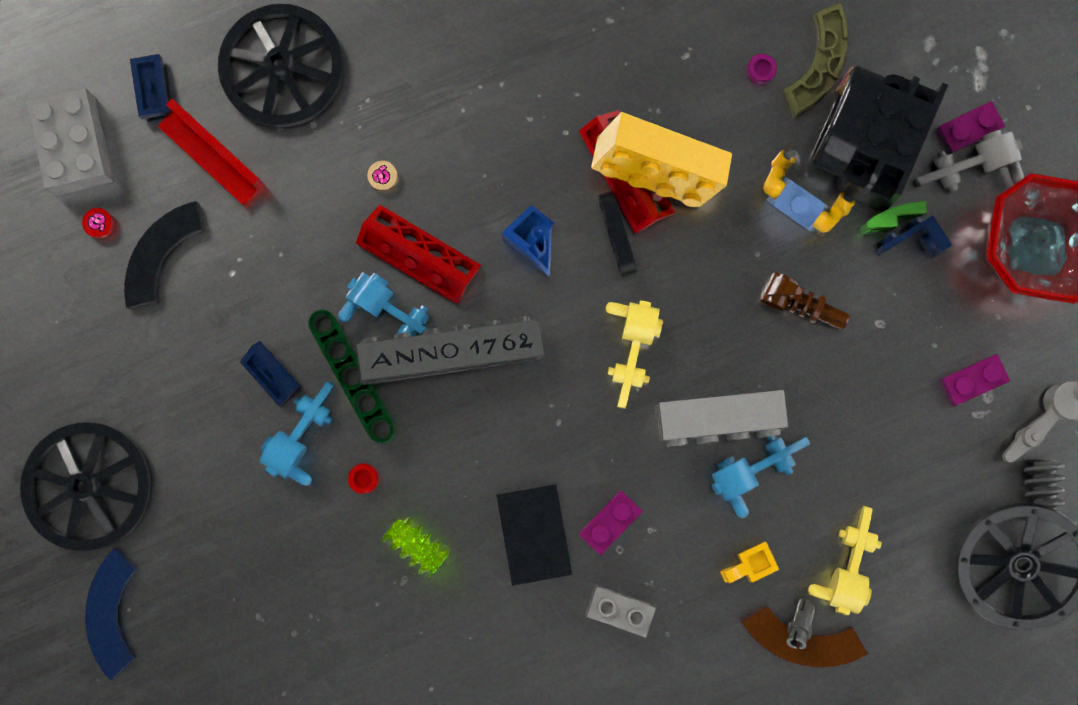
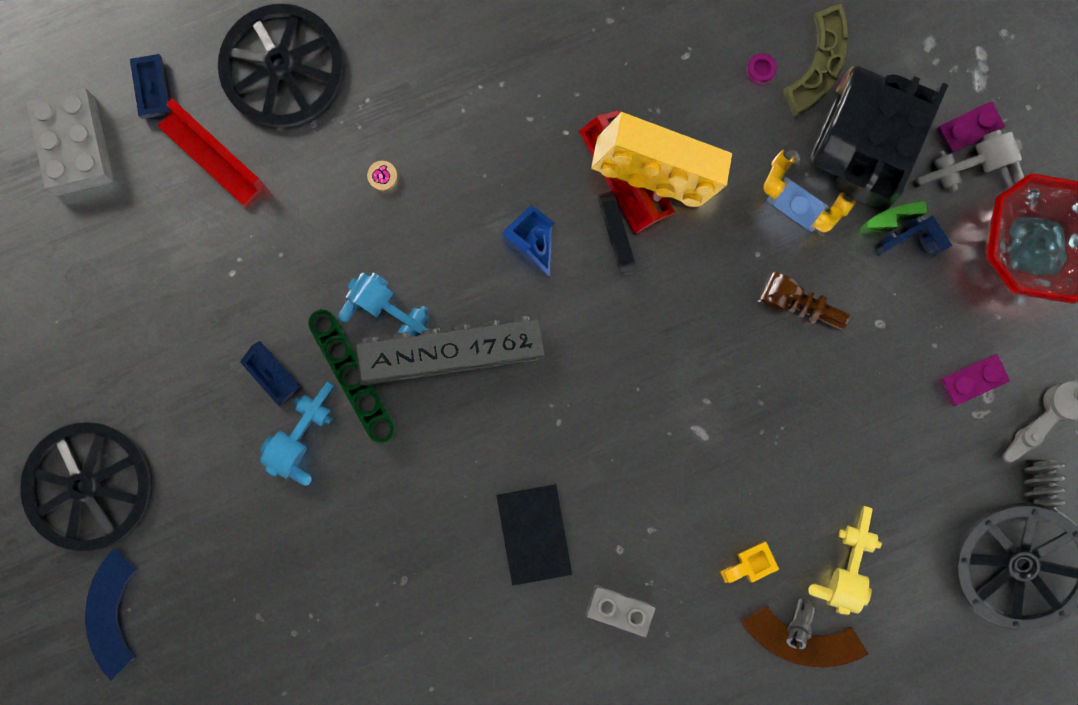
(98, 223): red tile -> none
(153, 247): black tile -> none
(363, 478): red tile -> none
(414, 256): red fence -> none
(416, 546): clear neon green piece -> none
(610, 522): magenta plate -> none
(639, 327): light yellow piece -> none
(721, 416): light grey brick -> none
(738, 477): dark azure piece -> none

